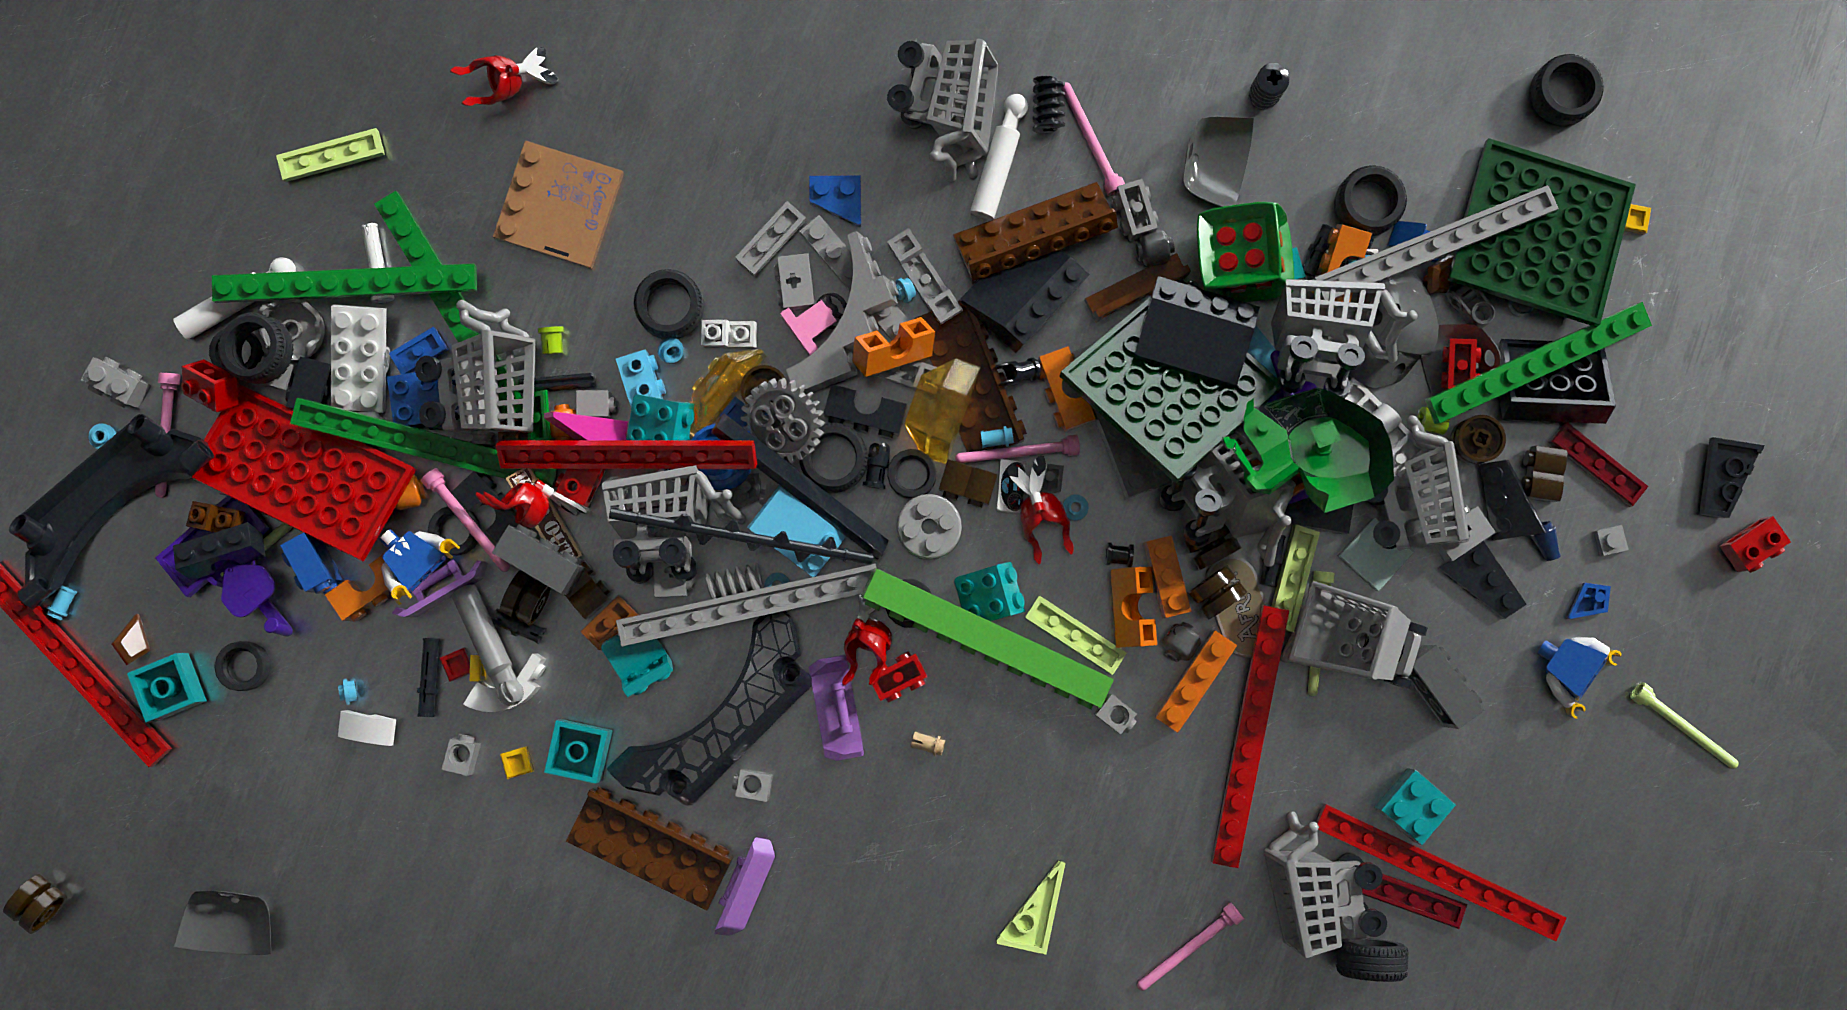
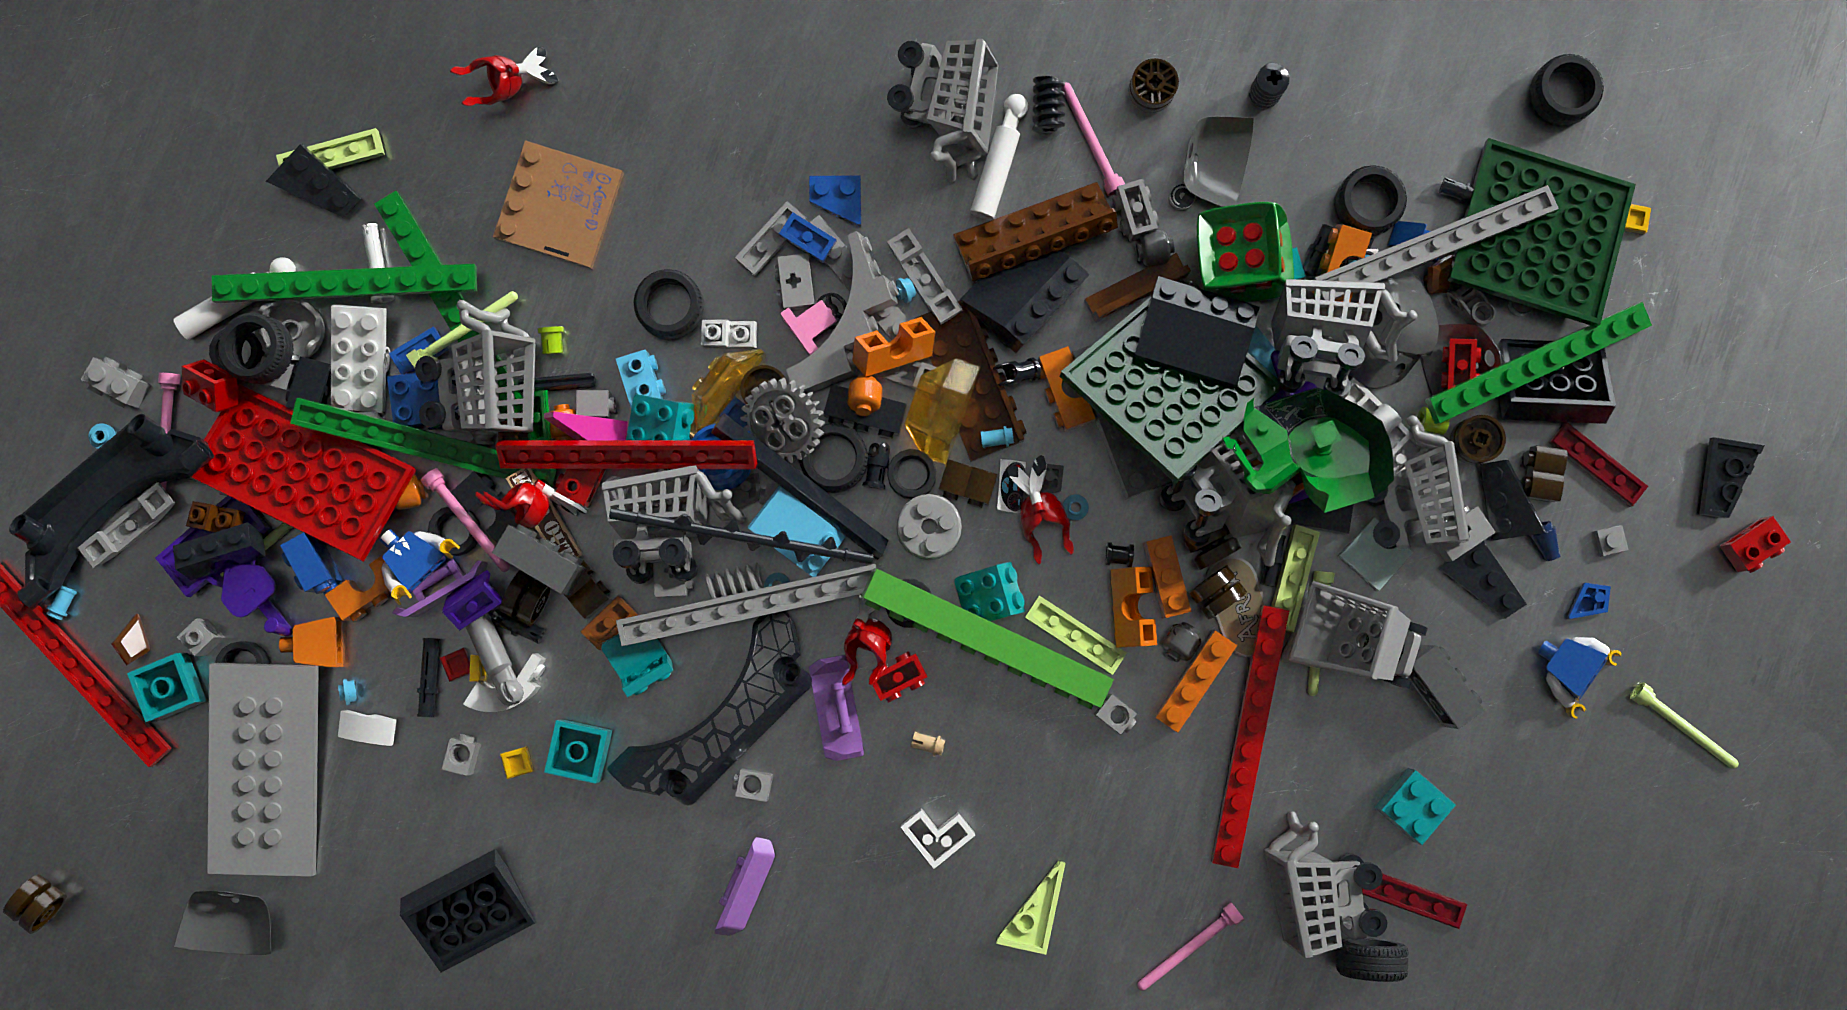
(129, 527): none -> light grey slope
(200, 637): none -> light grey brick
(262, 769): none -> light grey plate
(313, 181): none -> black wing
(316, 643): none -> orange torso
(458, 332): none -> yellowish green piece
(466, 911): none -> black slope
(471, 601): none -> dark purple panel
(650, 848): reddish brown bracket -> none
(674, 354): medium azure plate -> none
(807, 237): none -> blue plate
(864, 395): none -> orange head
(934, 842): none -> white brick
(1068, 446): bright pink piece -> none
(1163, 78): none -> dark brown wheel
(1181, 197): none -> black tile
(1440, 872): red plate -> none
(1456, 189): none -> black pin

